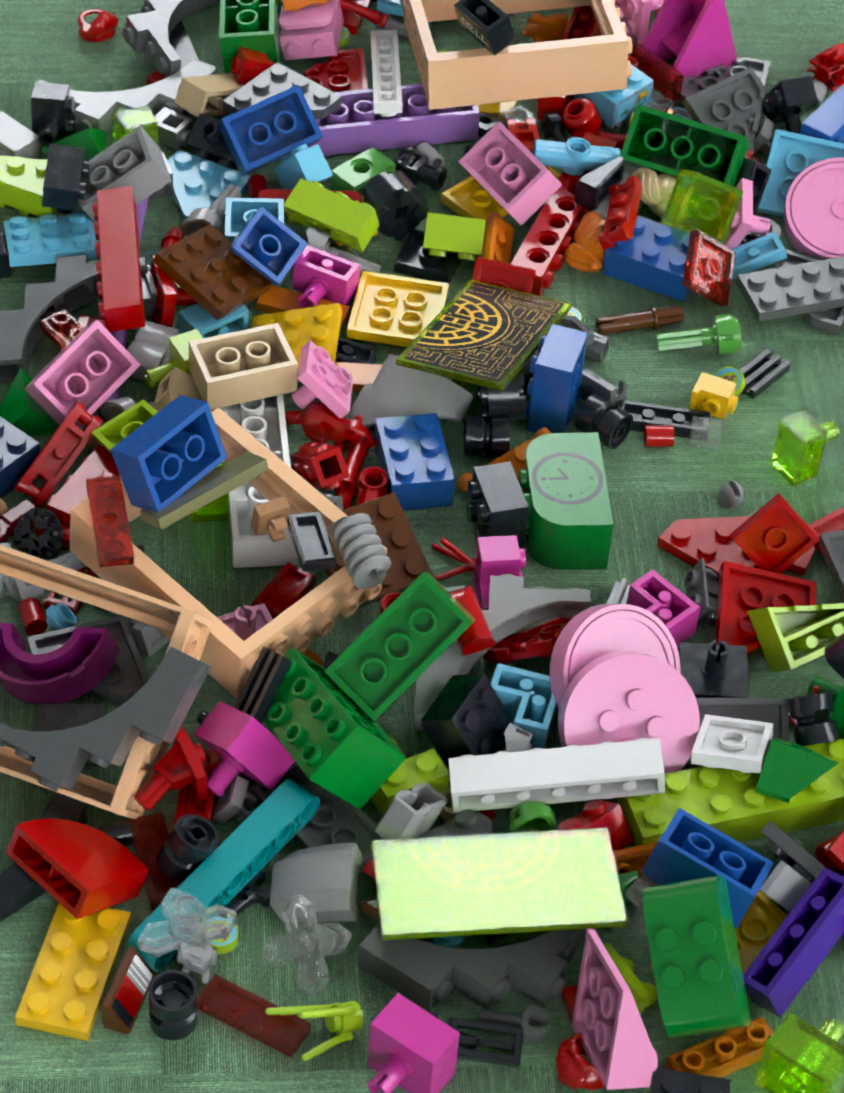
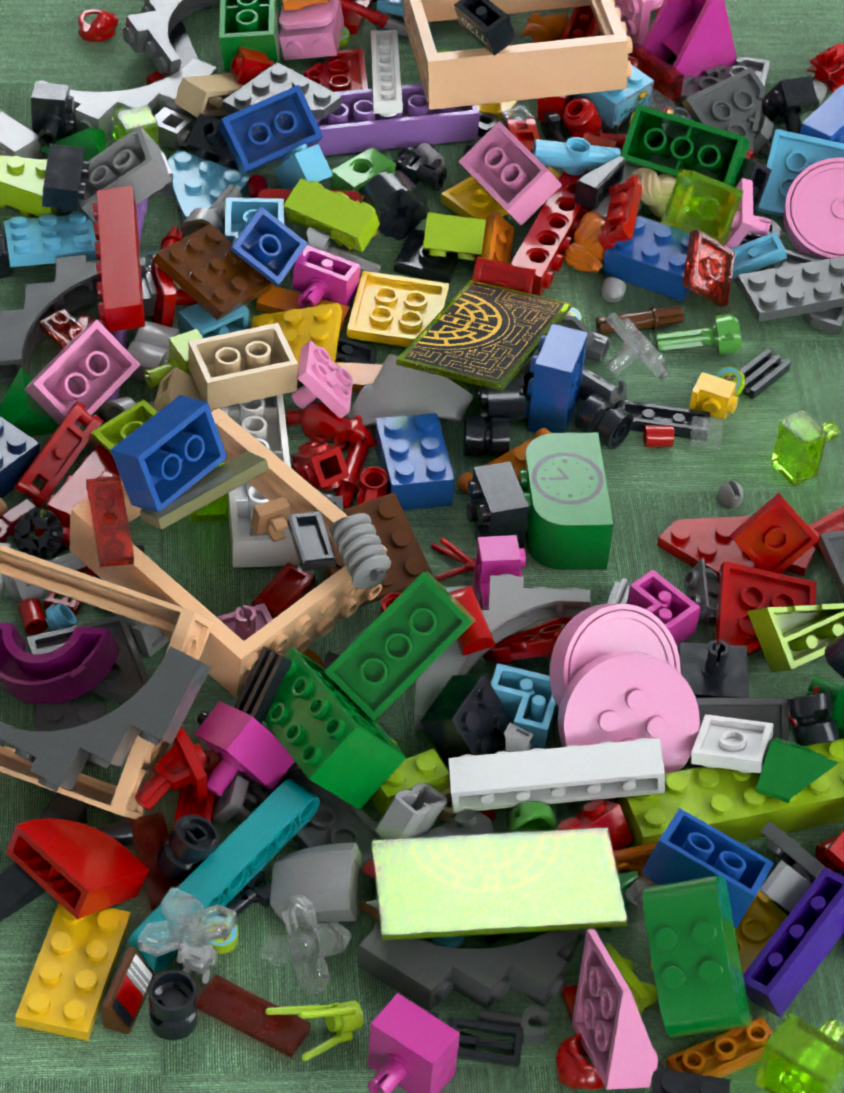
(613, 290): none -> light grey hinge
(635, 347): none -> clear plate

